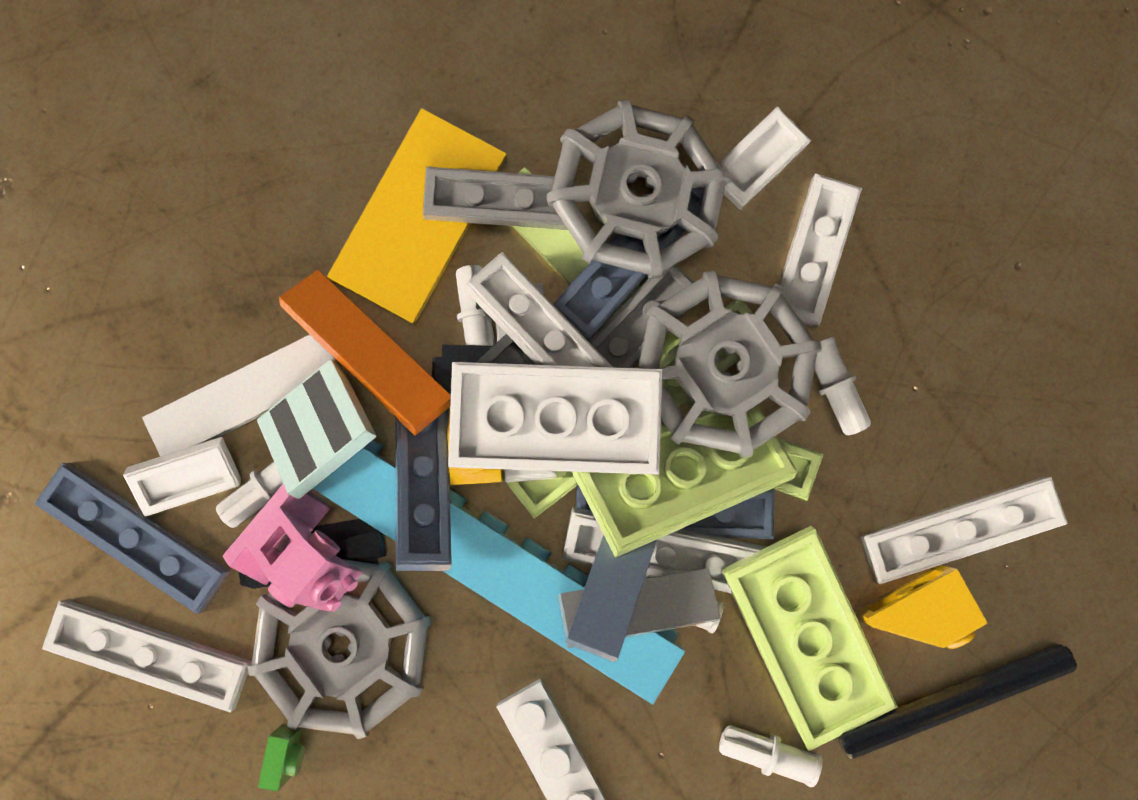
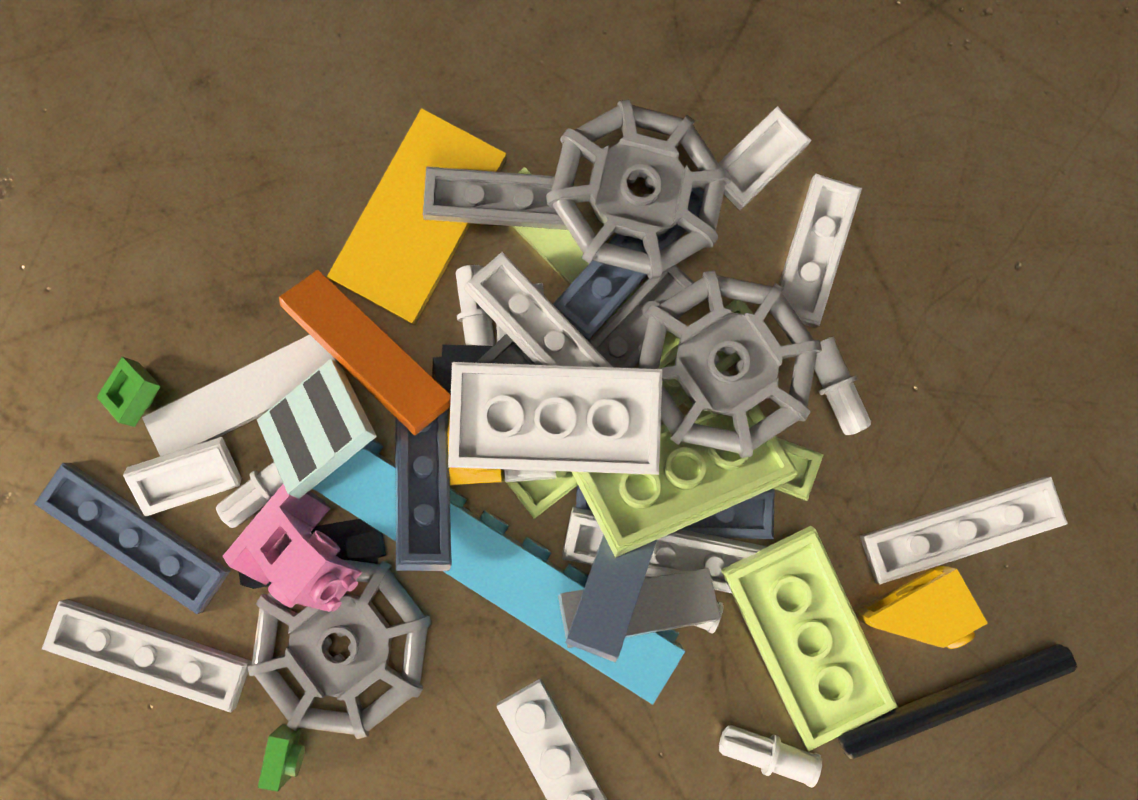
(128, 392): none -> bright green plate

